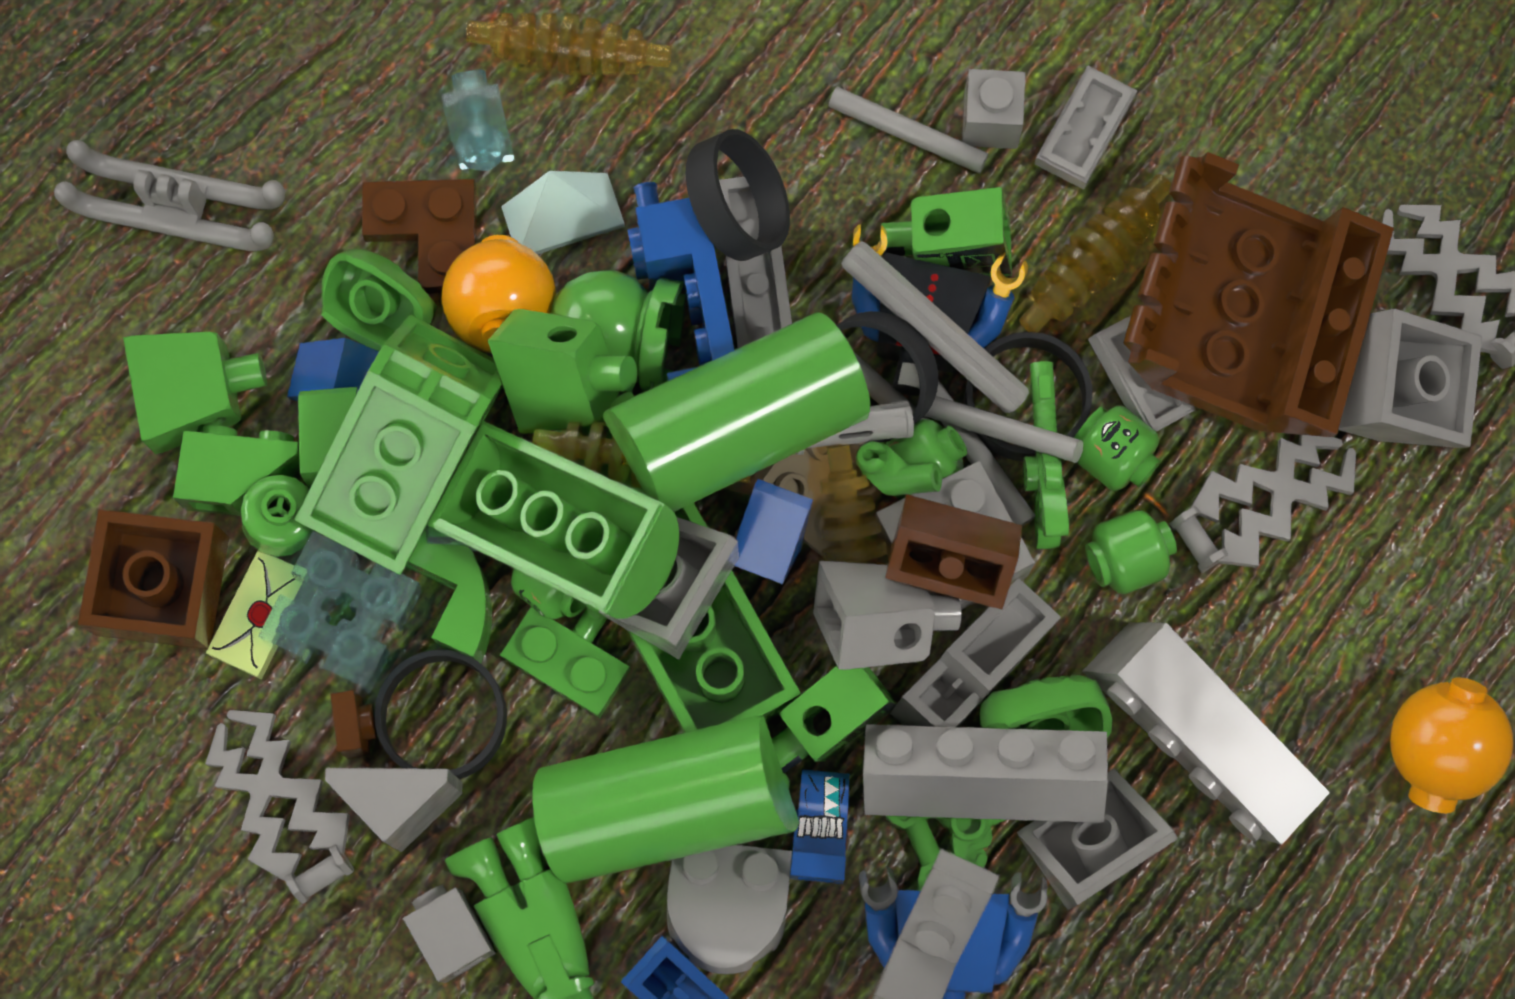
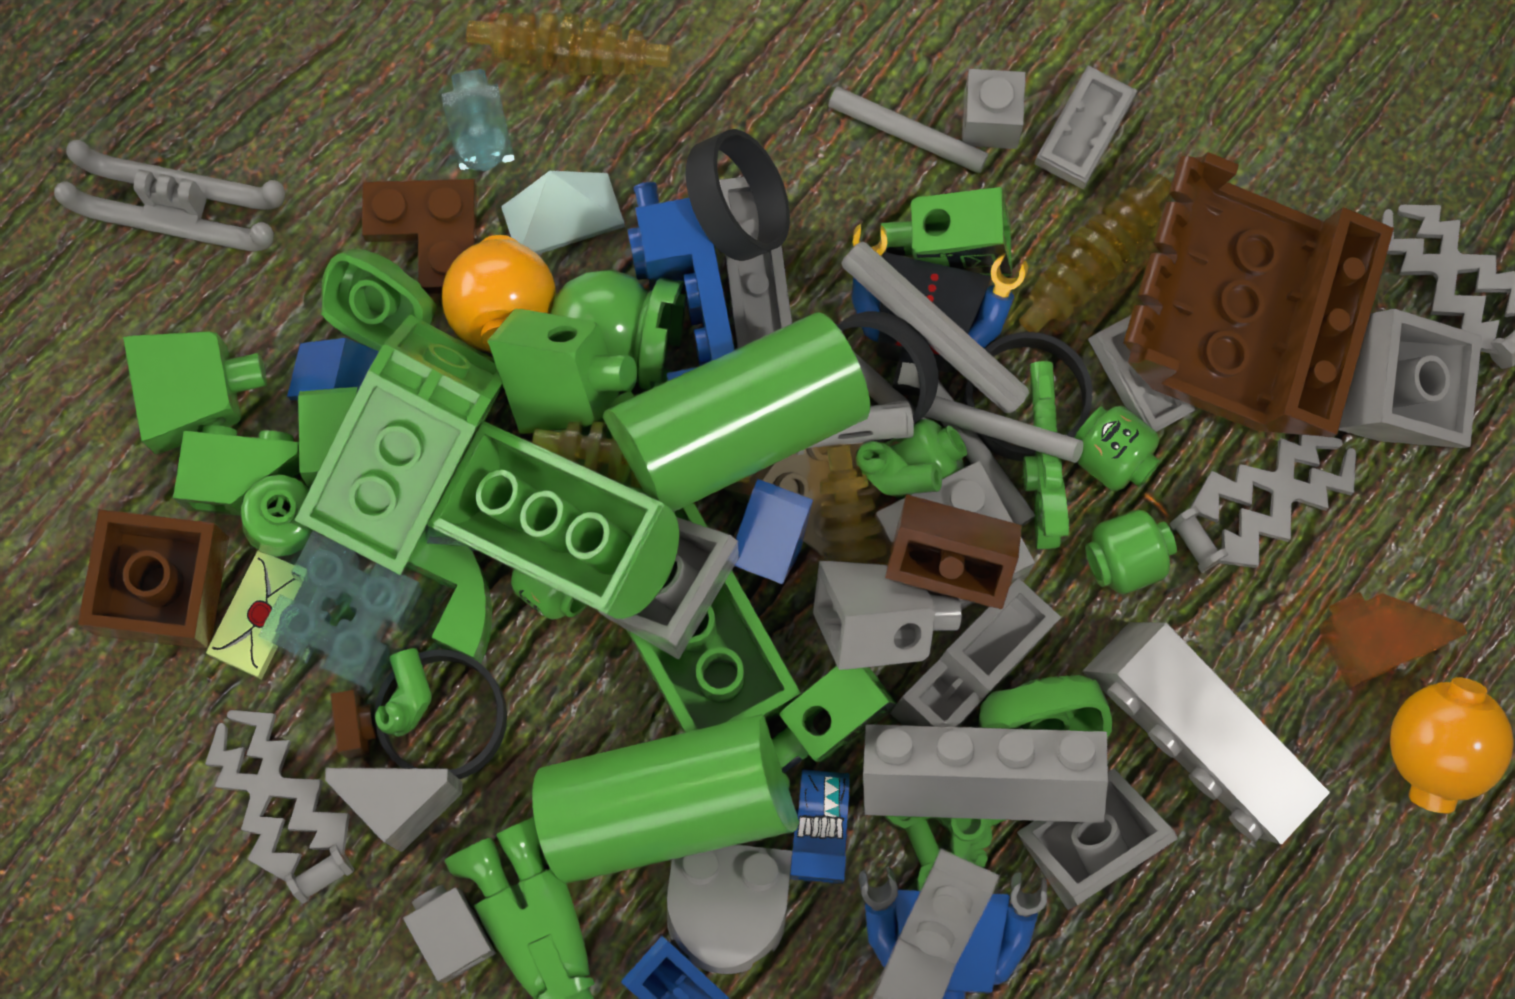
(409, 699): none -> bright green arm
(567, 659): bright green plate -> none
(1383, 635): none -> clear orange slope

